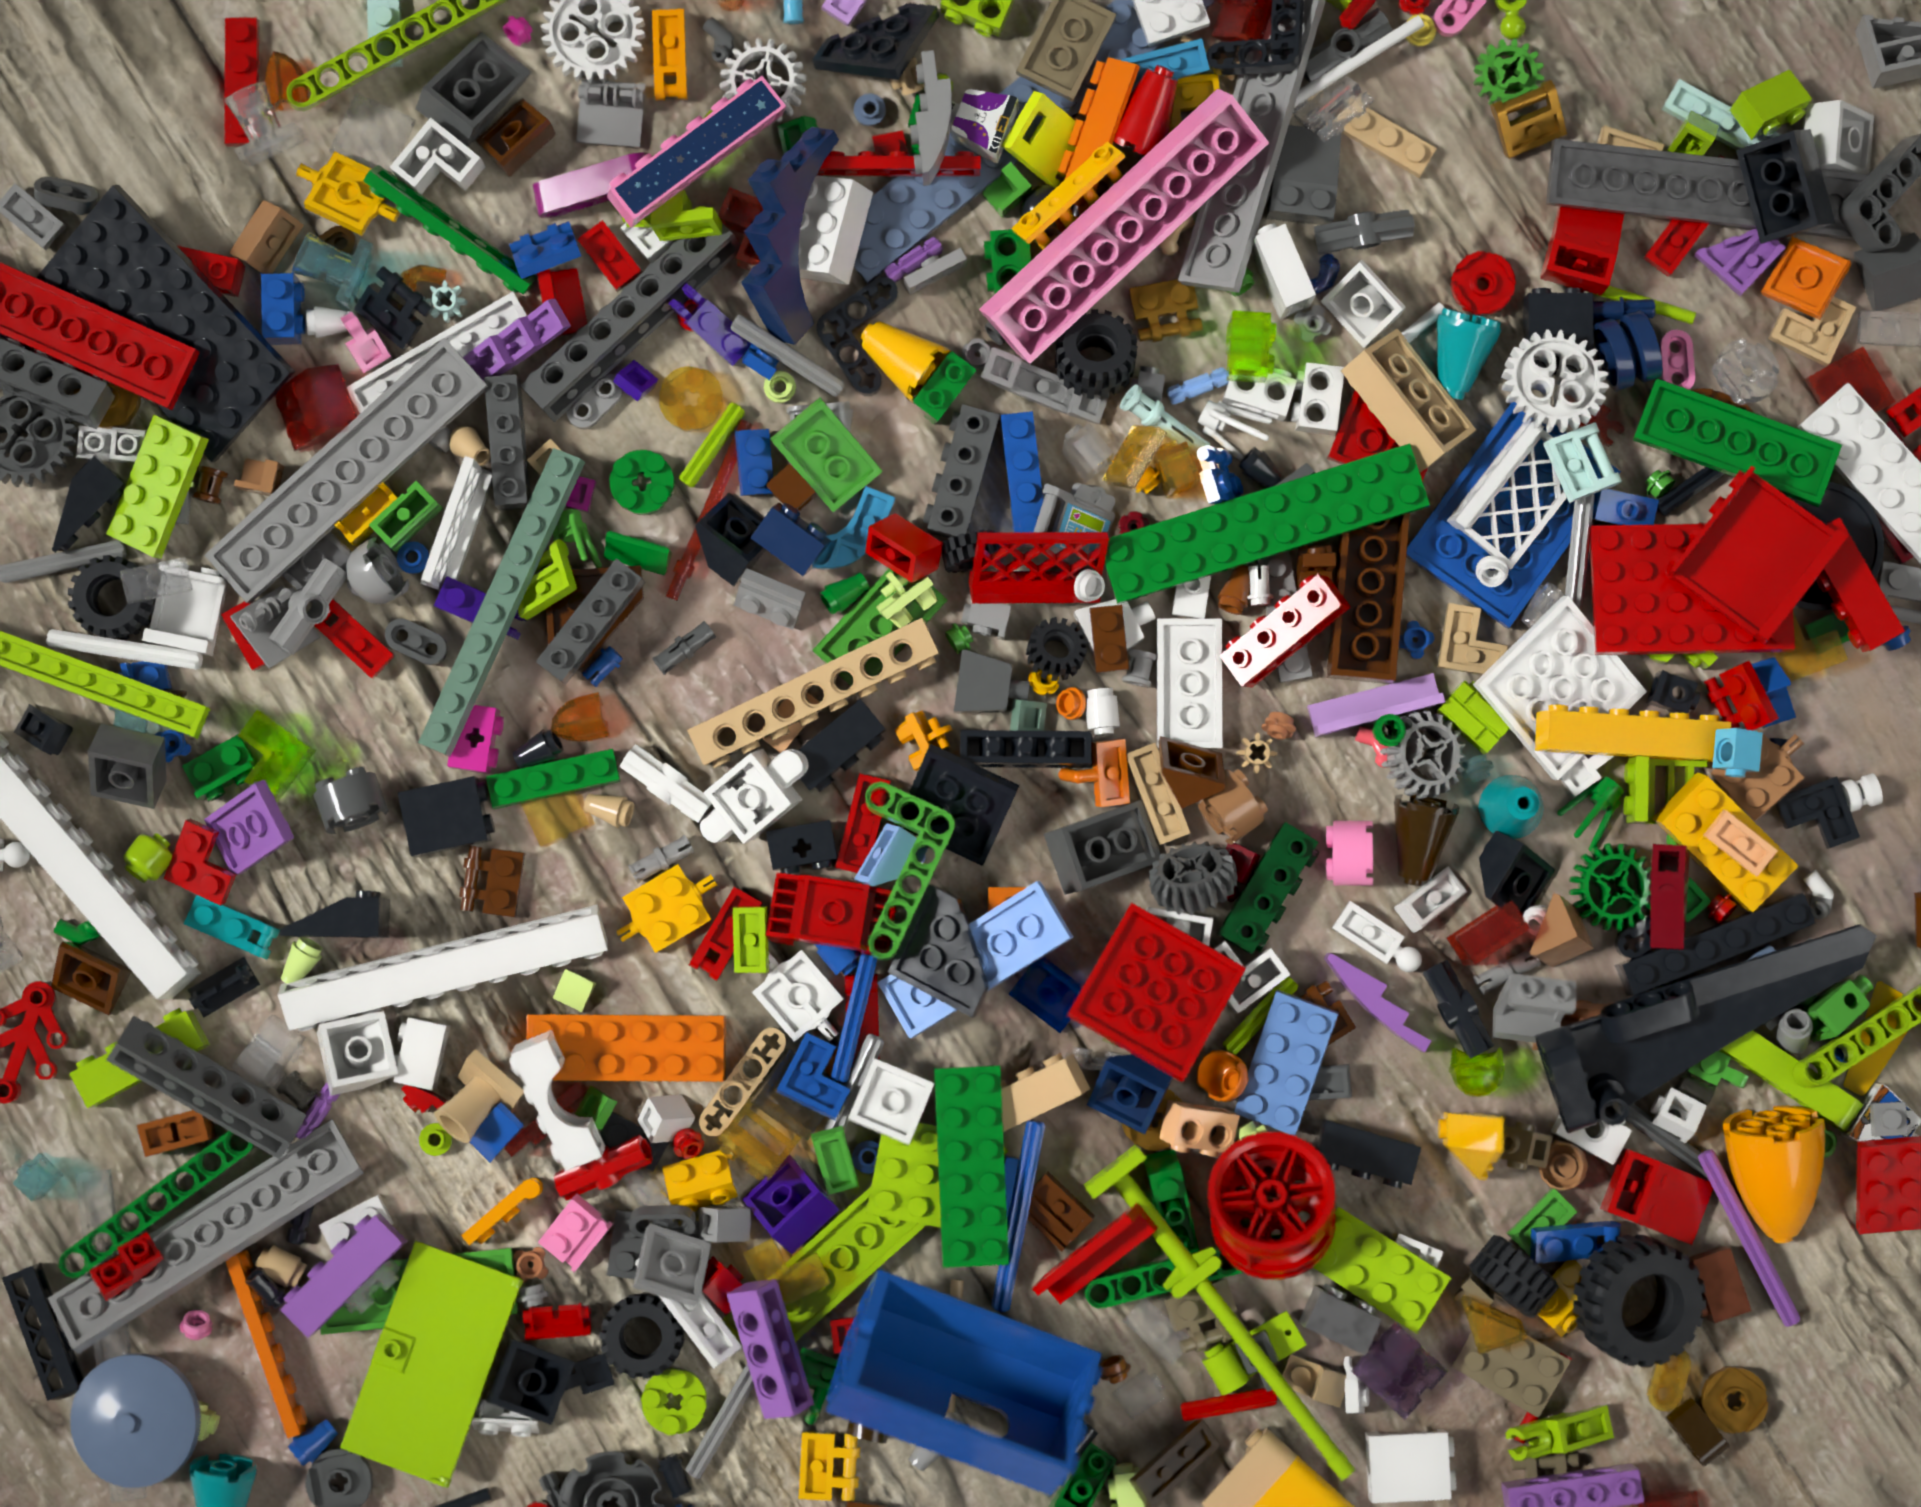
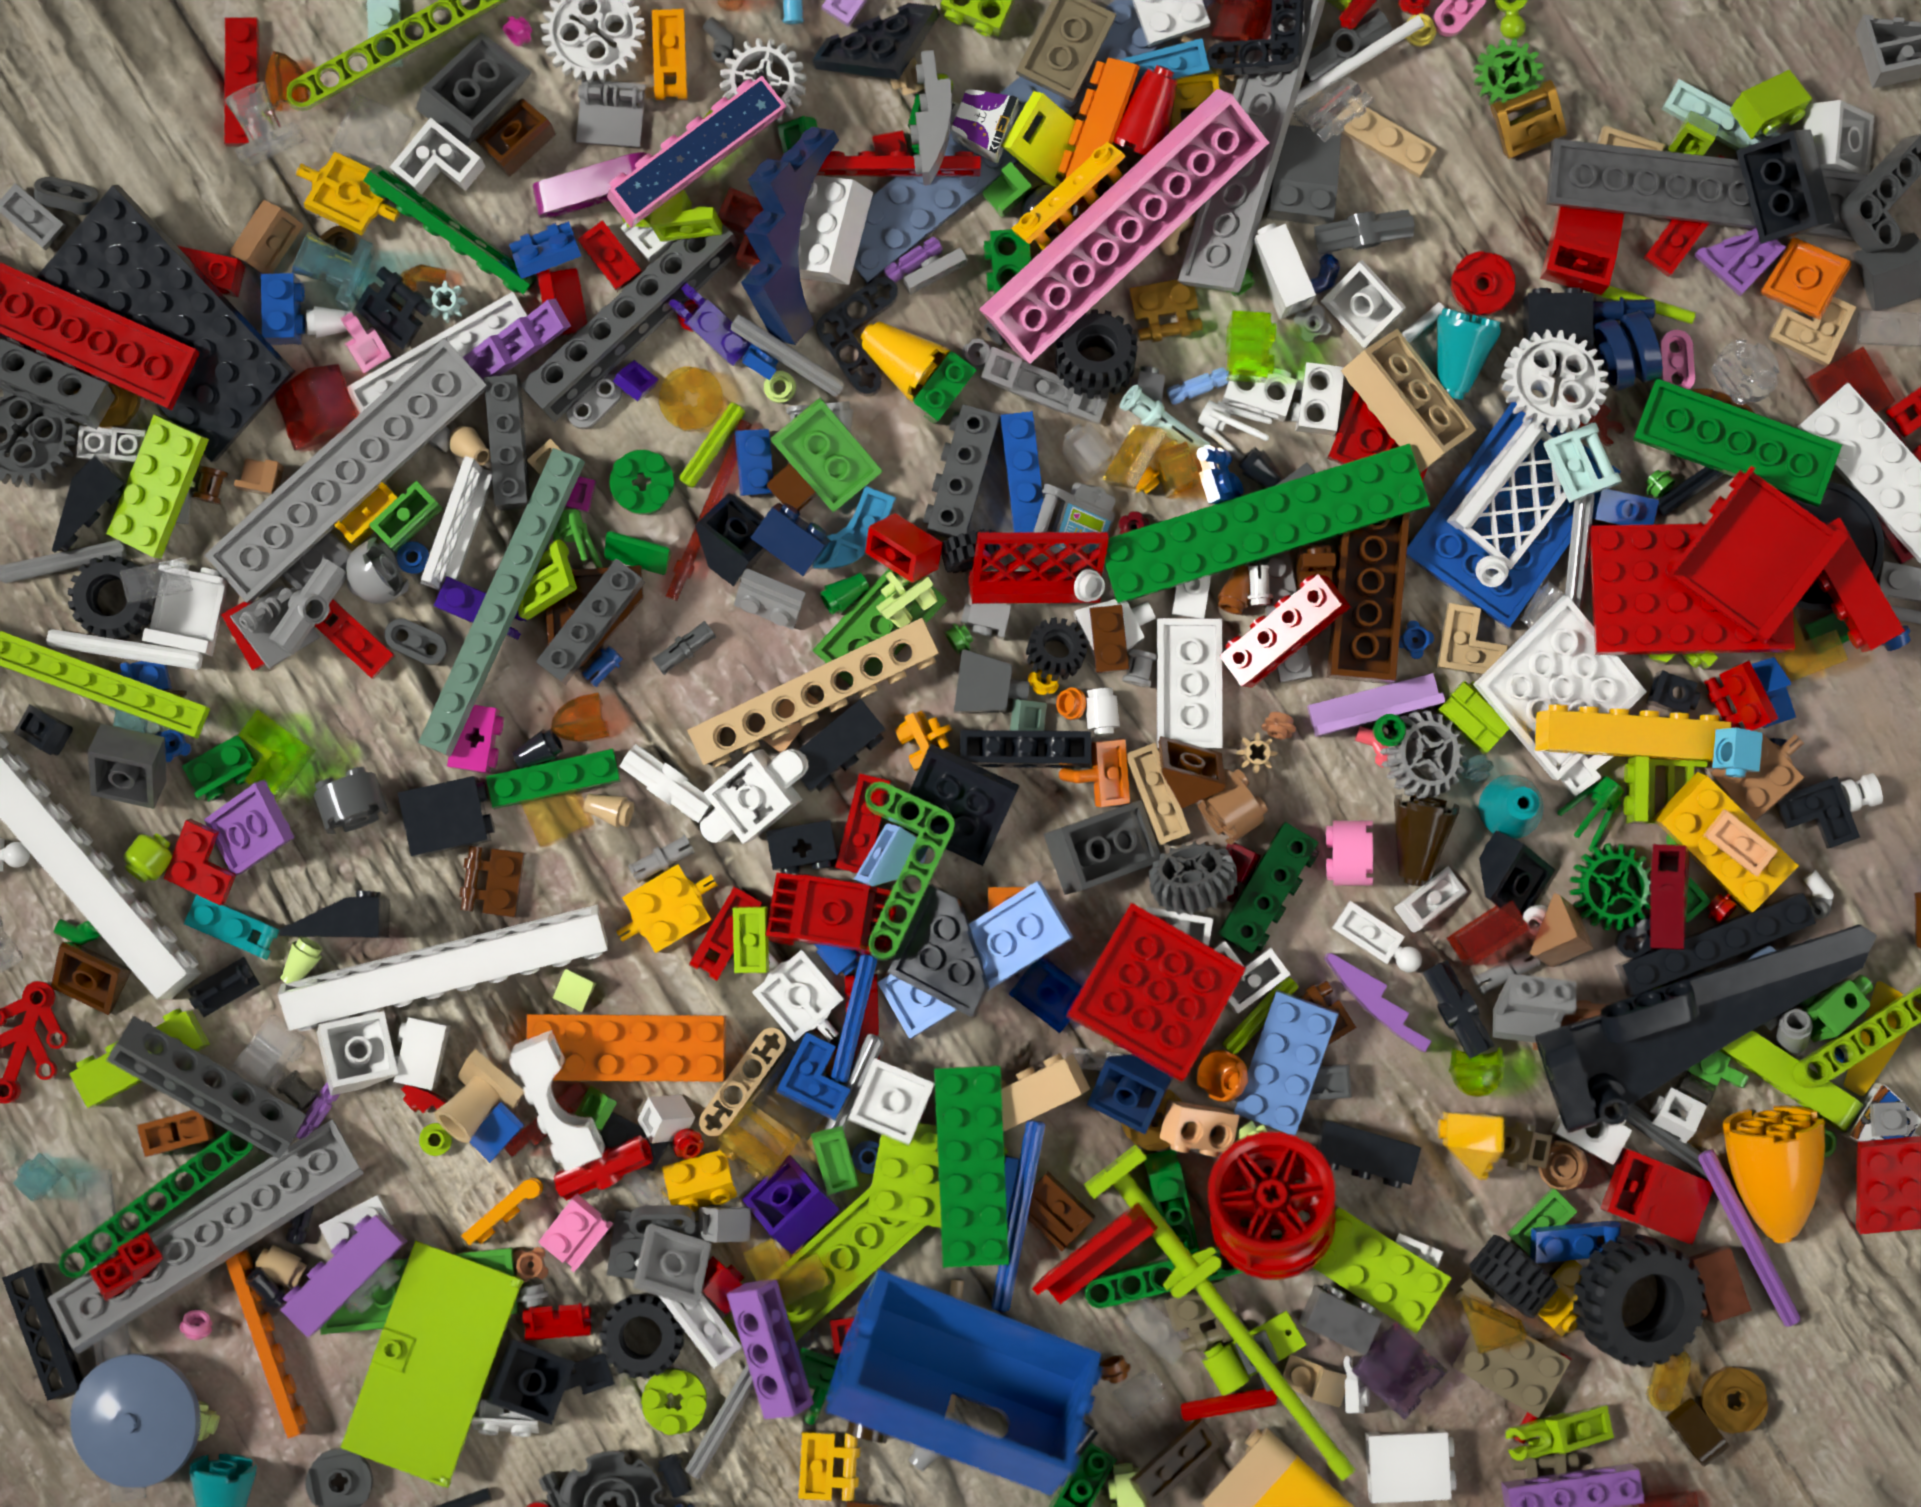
(312, 1442): blue cone -> none
(869, 119): sand blue plate -> none

